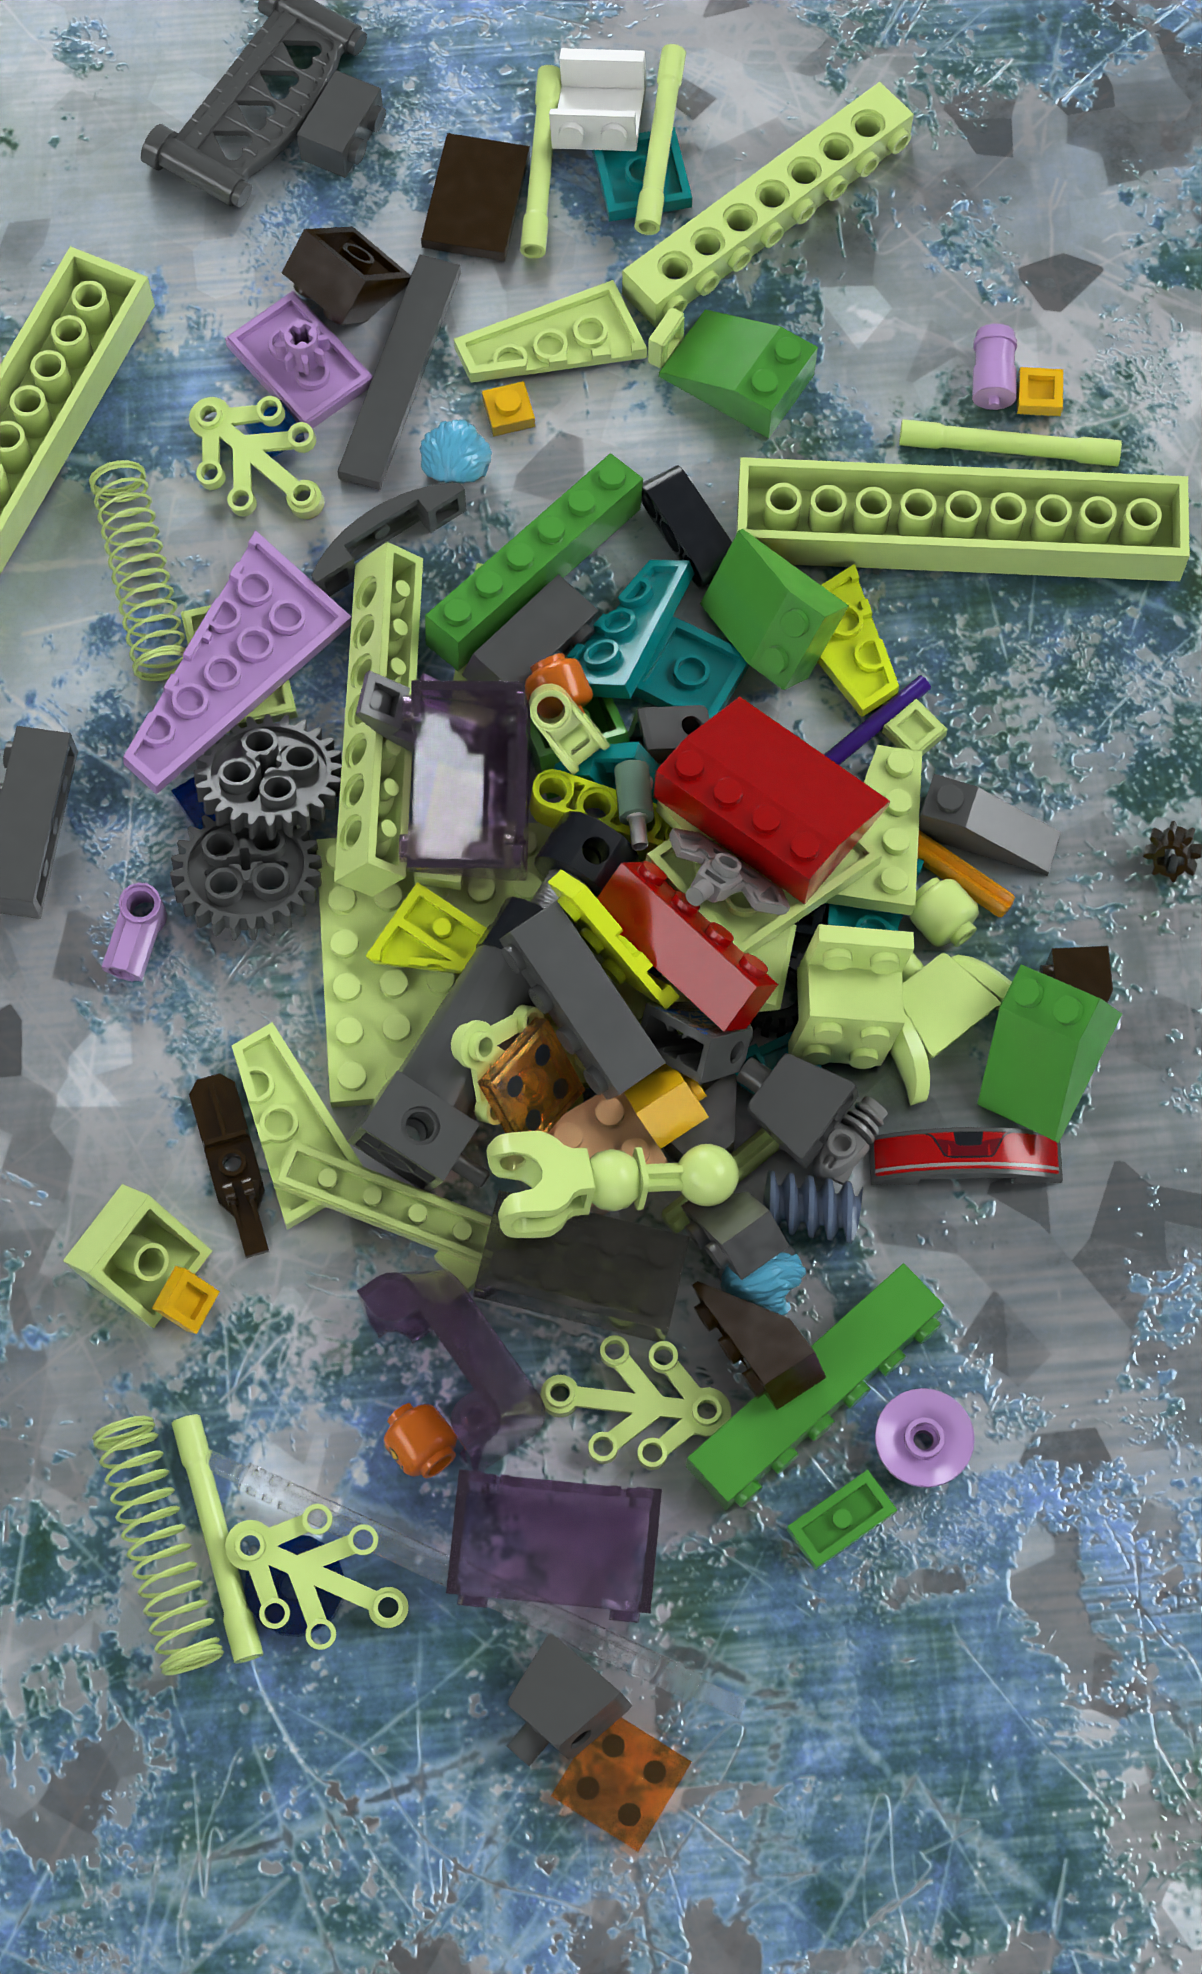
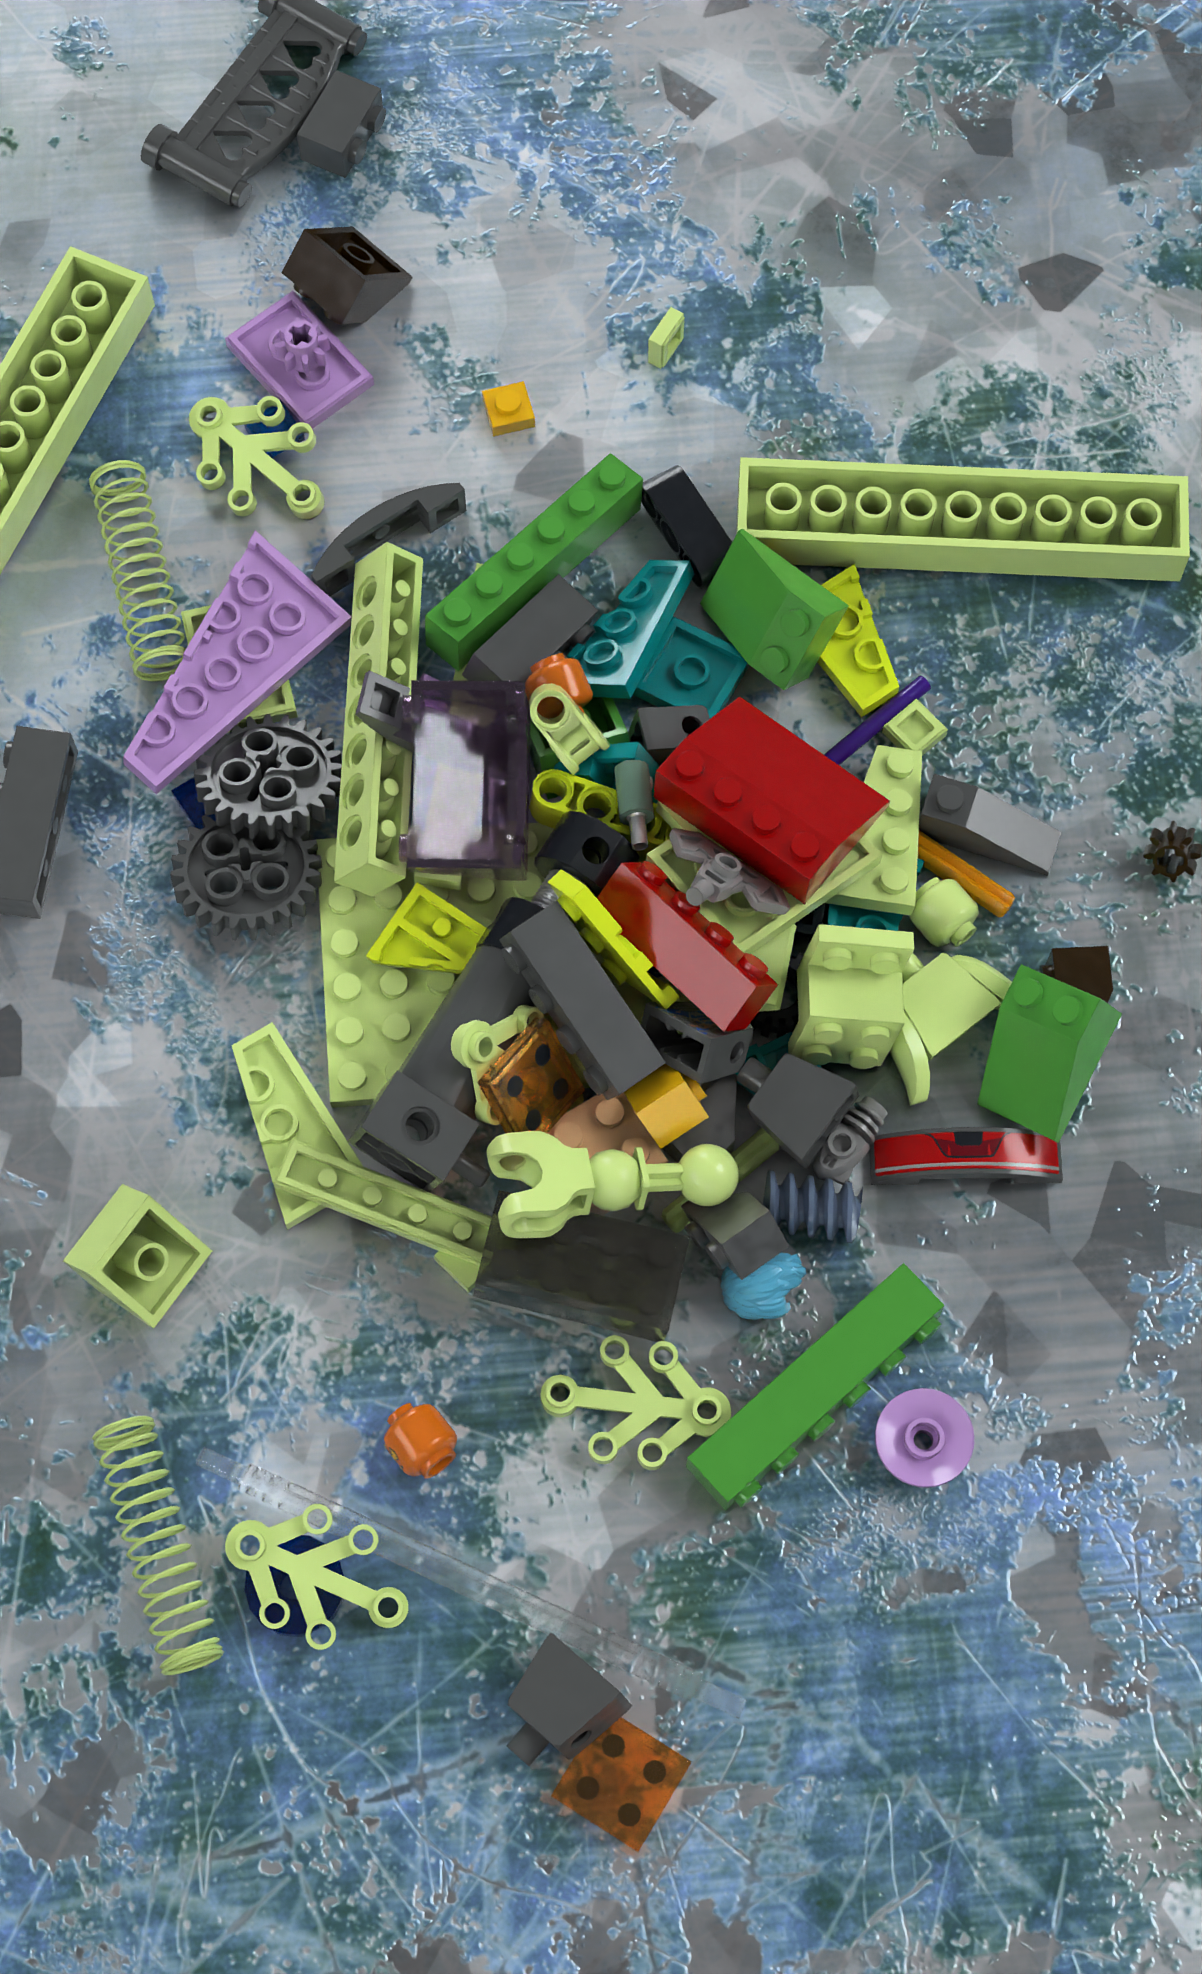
(132, 935): lavender piece -> none
(185, 1299): yellow plate -> none
(226, 1137): dark brown piece -> none
(237, 1618): yellowish green piece -> none
(399, 372): dark grey tile -> none
(455, 453): medium azure hair -> none
(475, 197): dark brown tile -> none
(504, 1404): clear purple windscreen -> none
(536, 220): yellowish green piece -> none
(554, 1543): clear purple windscreen -> none
(561, 335): yellowish green wing -> none
(599, 100): white panel -> none
(623, 176): teal plate -> none
(651, 196): yellowish green piece -> none
(742, 368): bright green slope -> none
(765, 1342): dark brown slope -> none
(776, 184): yellowish green brick -> none
(841, 1519): bright green plate -> none
(994, 367): lavender piece -> none
(1040, 391): yellow plate -> none
(1082, 449): yellowish green piece -> none

